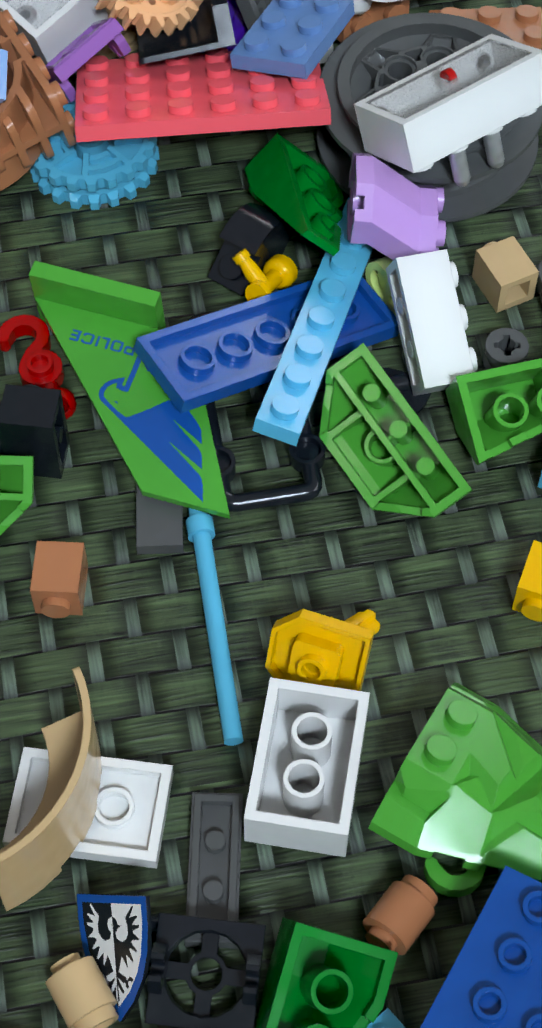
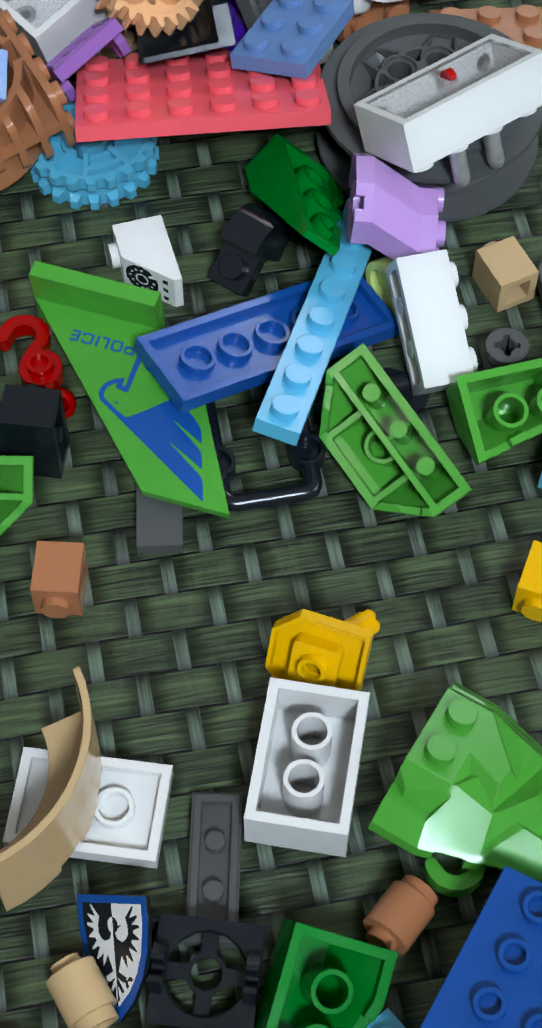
(147, 258): none -> white slope
(201, 532): medium azure bar -> none
(277, 273): yellow piece -> none

